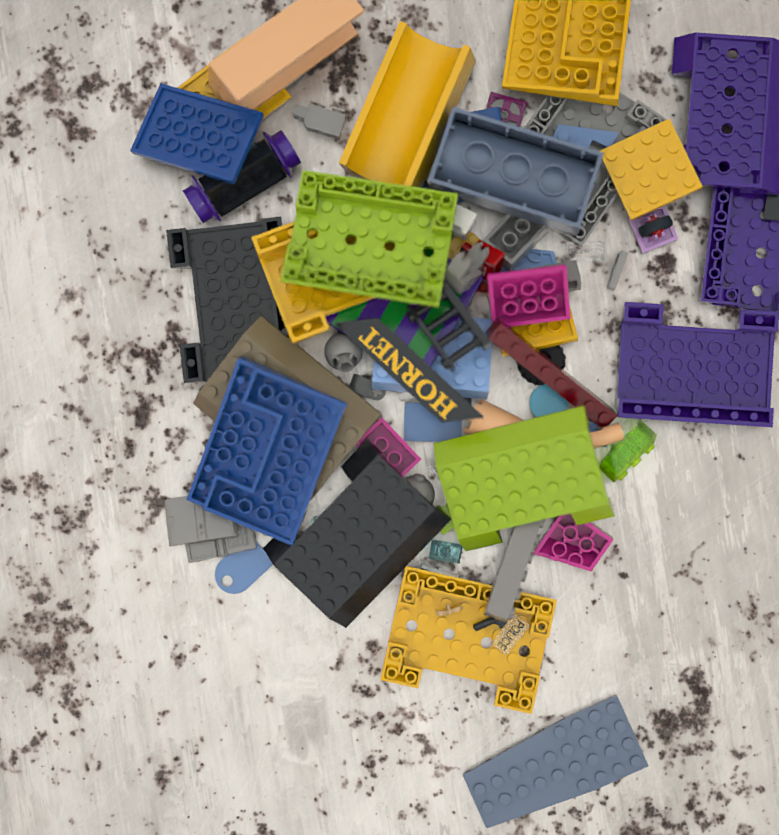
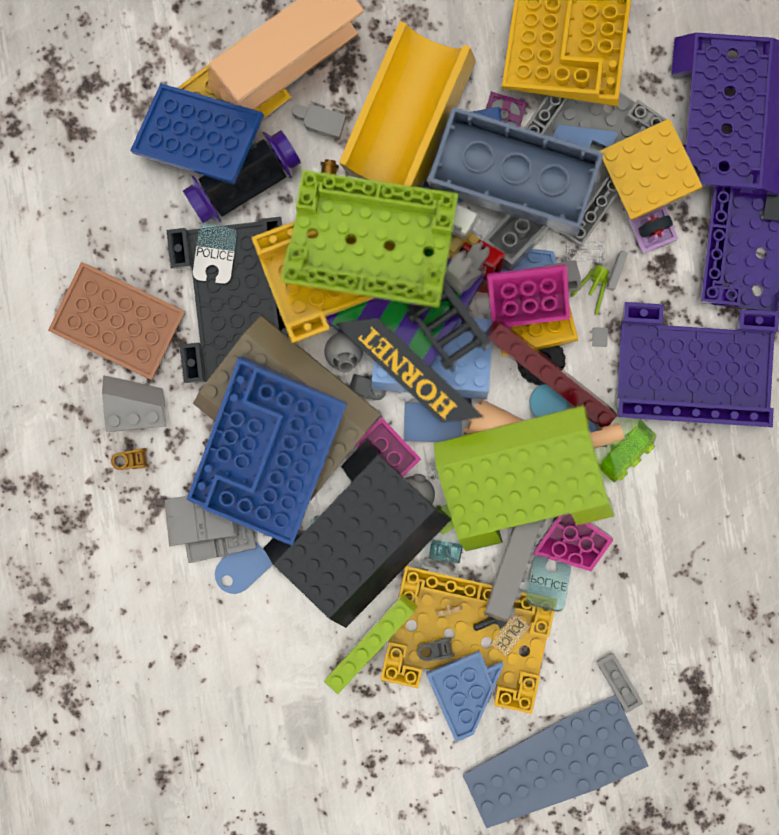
(116, 321): none -> nougat plate
(131, 405): none -> light grey wedge
(131, 459): none -> pearl gold piece
(217, 248): none -> piece
(329, 166): none -> pearl gold brick
(370, 643): none -> lime brick
(437, 649): none -> dark grey piece
(464, 691): none -> medium blue wing
(487, 222): none -> clear tile
(547, 588): none -> clear light blue piece
(599, 276): none -> lime plant
(599, 337): none -> light grey sticker
(619, 682): none -> light grey plate

